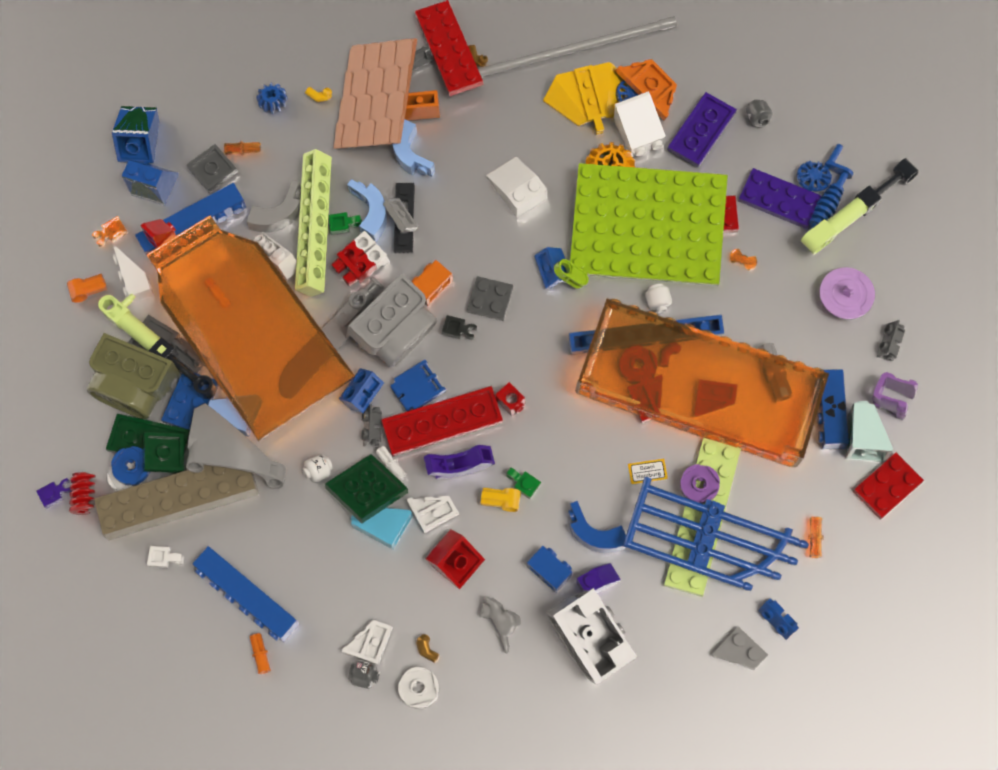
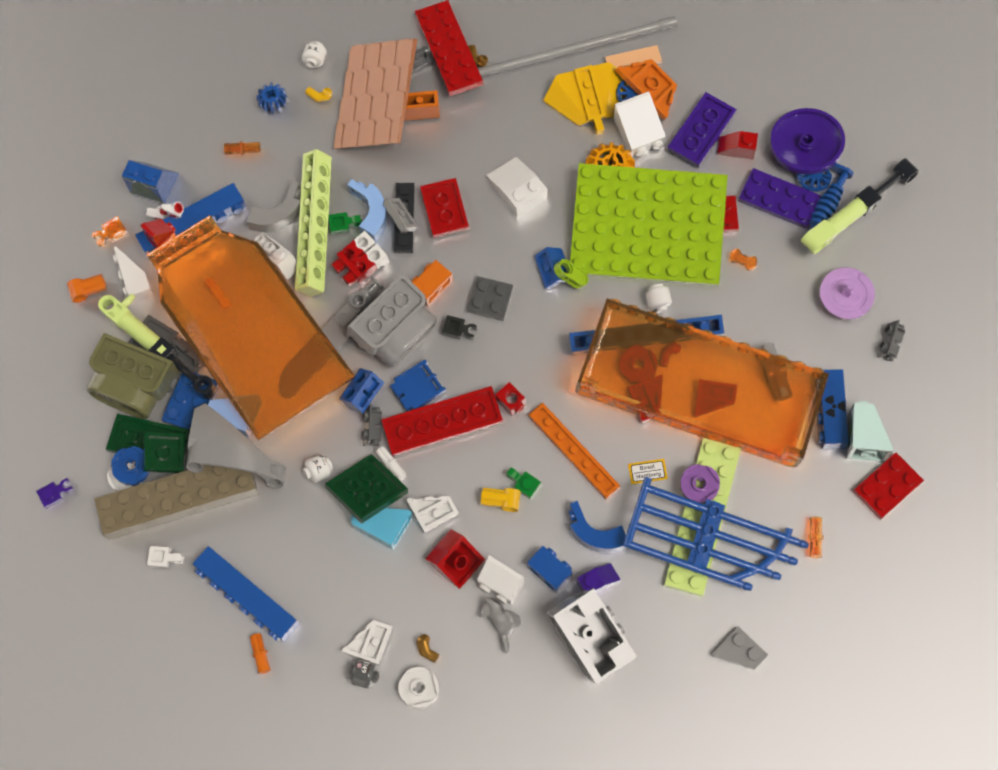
(80, 493): red piece -> none
(136, 134): blue slope -> none
(172, 210): none -> white piece
(212, 168): dark grey plate -> none
(314, 54): none -> white head
(406, 157): light blue arch -> none
(444, 207): none -> red plate
(459, 464): dark purple arch -> none
(500, 581): none -> white slope
(574, 451): none -> orange tile
(639, 55): none -> light nougat tile
(738, 145): none -> red slope
(758, 113): dark grey head -> none
(772, 613): blue hinge -> none
(807, 141): none -> dark purple dish
(904, 387): medium lavender piece -> none

